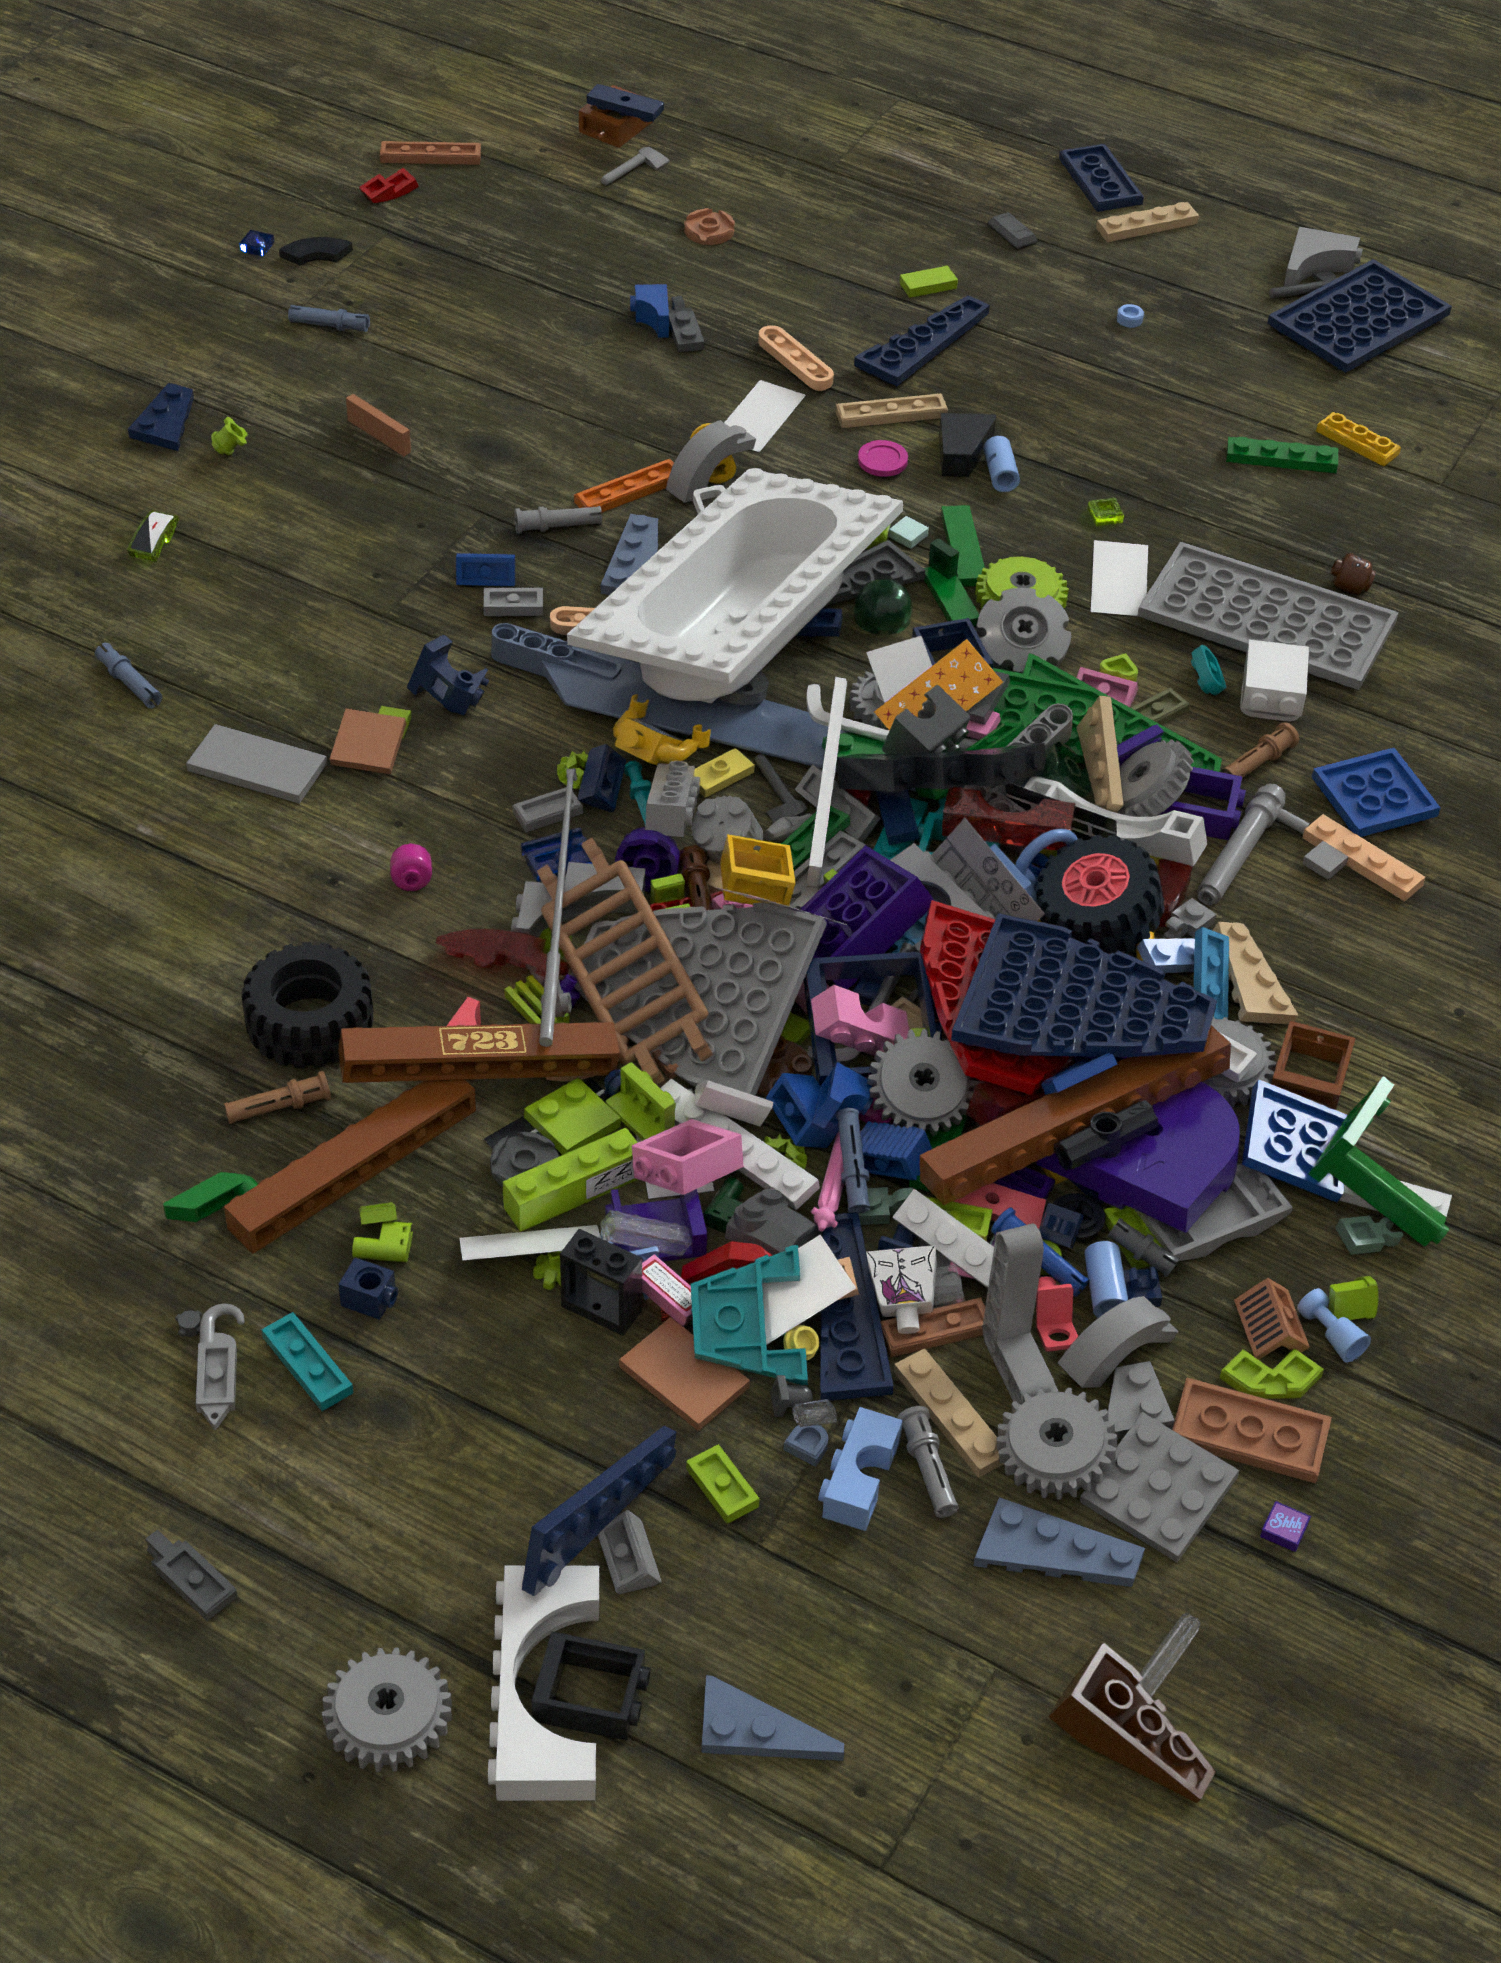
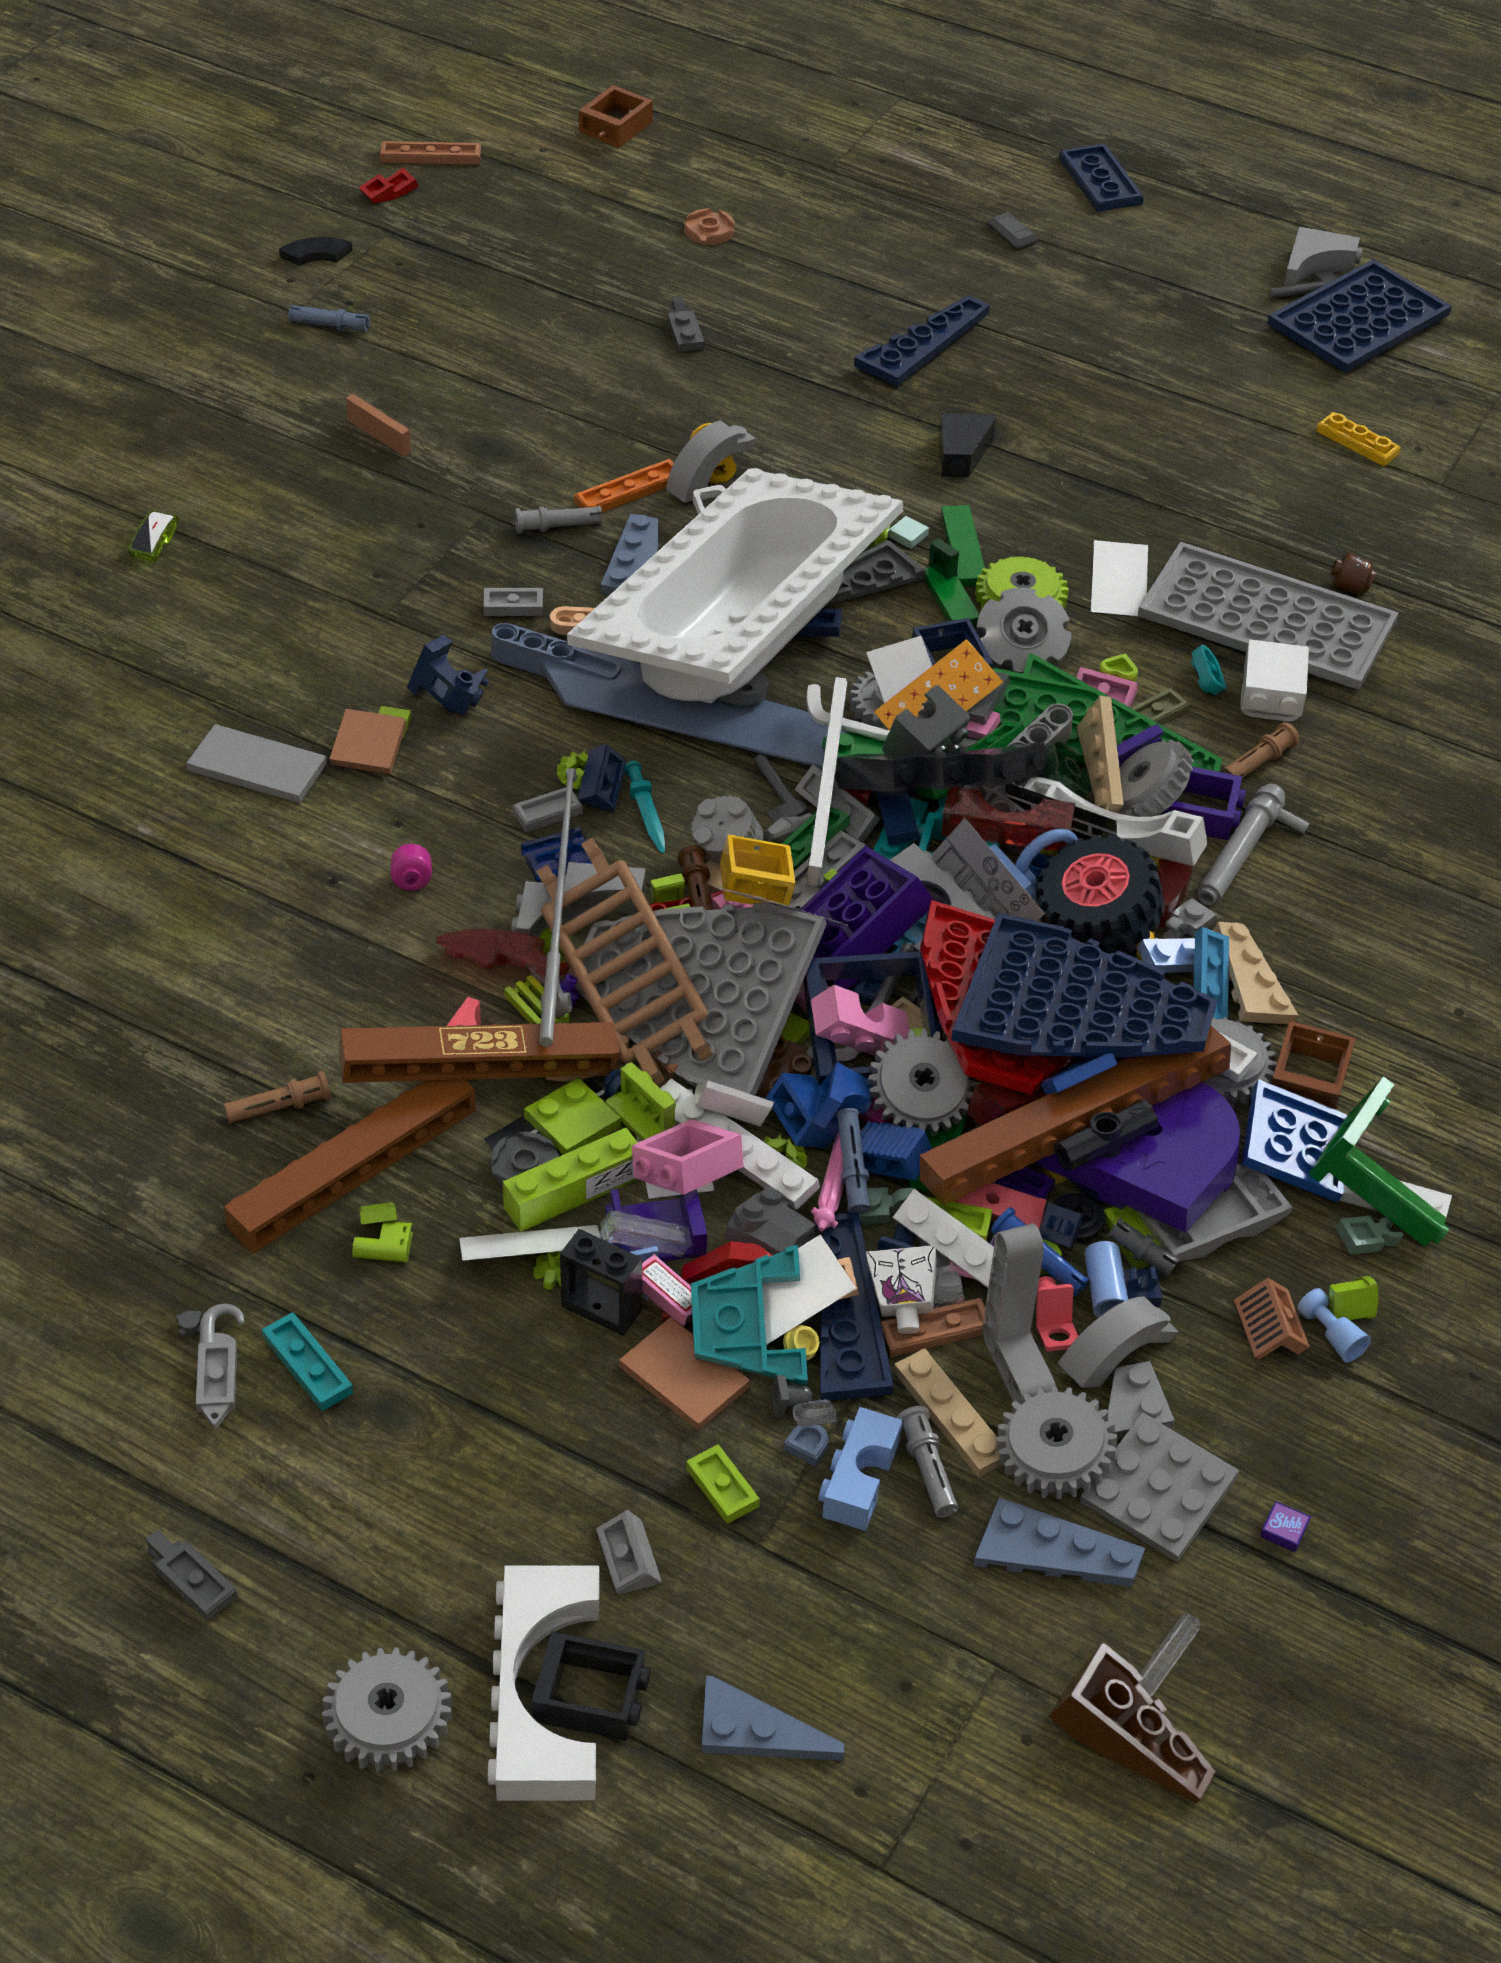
(122, 669): sand blue pin -> none
(164, 418): dark blue wing -> none
(207, 1196): green piece -> none
(228, 437): lime brick -> none
(256, 243): clear blue tile -> none
(298, 975): black tyre -> none
(368, 1288): dark blue brick -> none
(485, 569): blue tile -> none
(586, 1513): dark blue wing -> none
(625, 103): dark blue tile -> none
(646, 154): light grey piece -> none
(650, 851): dark purple cylinder -> none
(651, 307): blue arch -> none
(651, 742): yellow torso -> none
(672, 798): light grey brick -> none
(723, 772): light yellow plate -> none
(723, 1205): dark green piece -> none
(764, 411): white sticker -> none
(796, 357): light nougat plate -> none
(882, 458): dark pink piece -> none
(883, 606): clear green cylinder -> none
(890, 410): tan tile -> none
(928, 281): lime tile -> none
(1001, 464): light blue pin -> none
(1105, 511): clear neon green tile -> none
(1130, 315): light blue tile -> none
(1147, 221): tan plate -> none
(1253, 1429): nougat tile -> none
(1282, 454): green plate -> none
(1287, 1380): lime tile -> none
(1325, 860): light grey tile -> none
(1366, 858): light nougat plate -> none
(1375, 792): blue plate -> none

